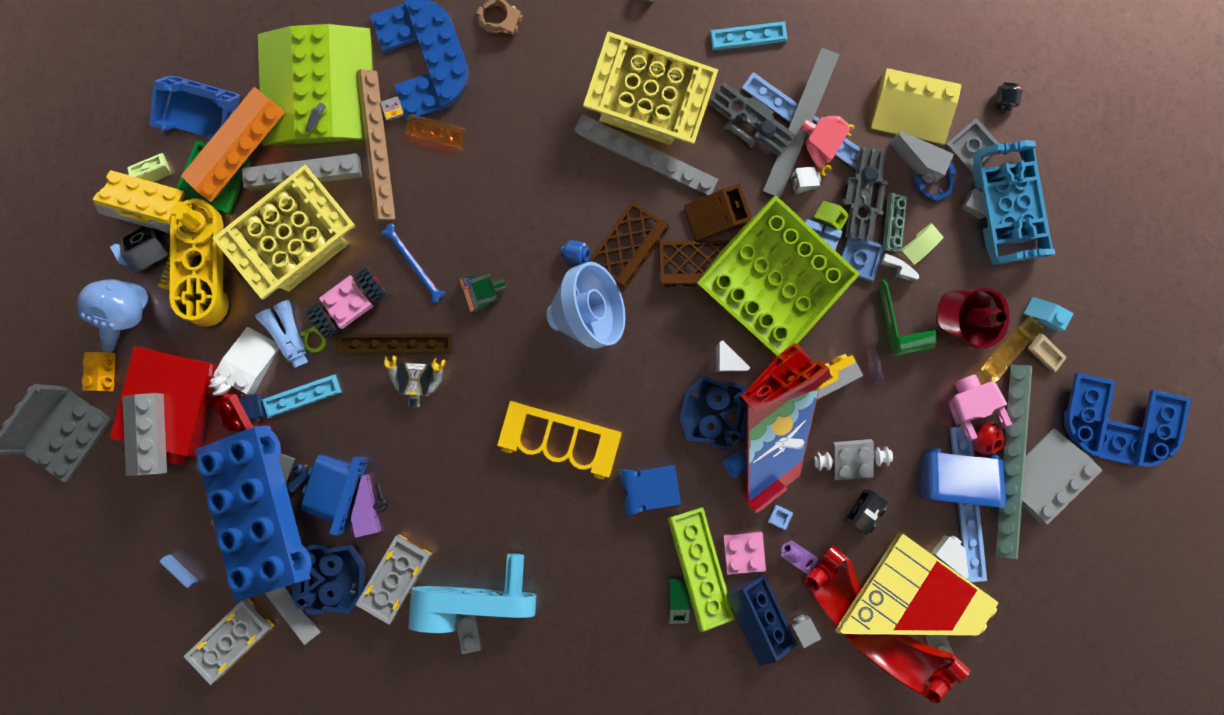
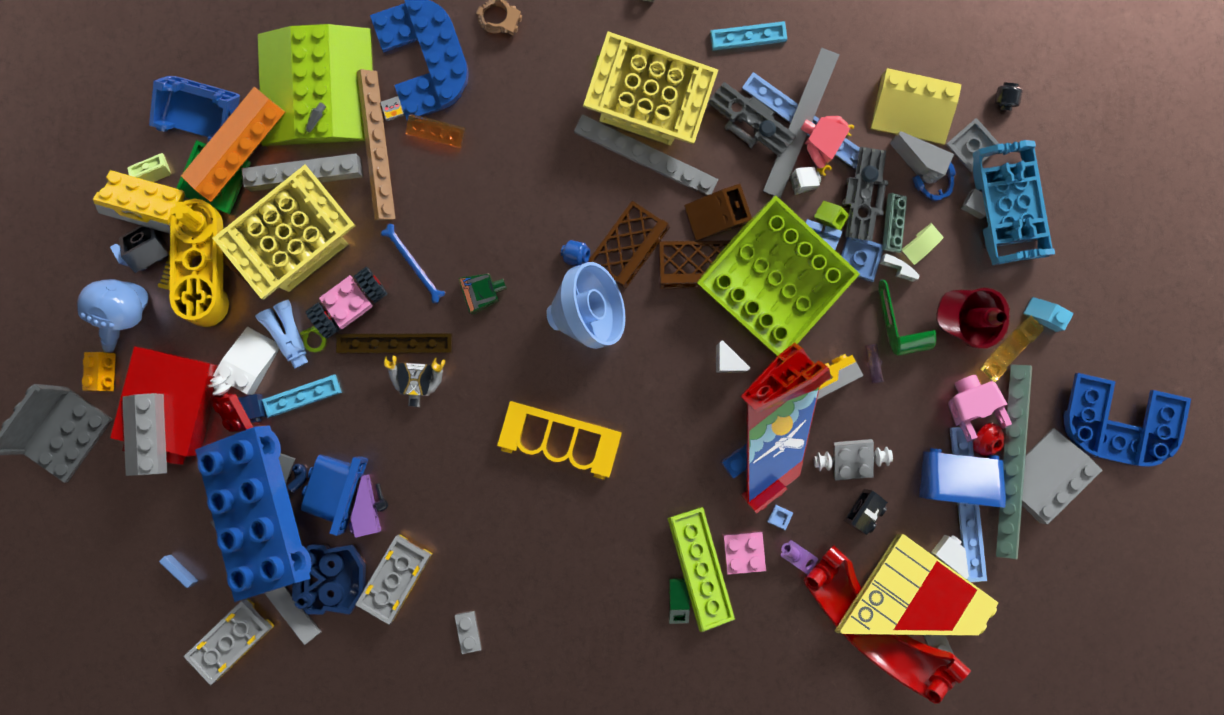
(435, 607): medium azure beam -> none
(649, 489): blue piece -> none
(701, 409): dark blue brick -> none
(762, 620): dark blue slope -> none
(805, 630): light grey brick -> none
(1047, 352): tan tile -> none

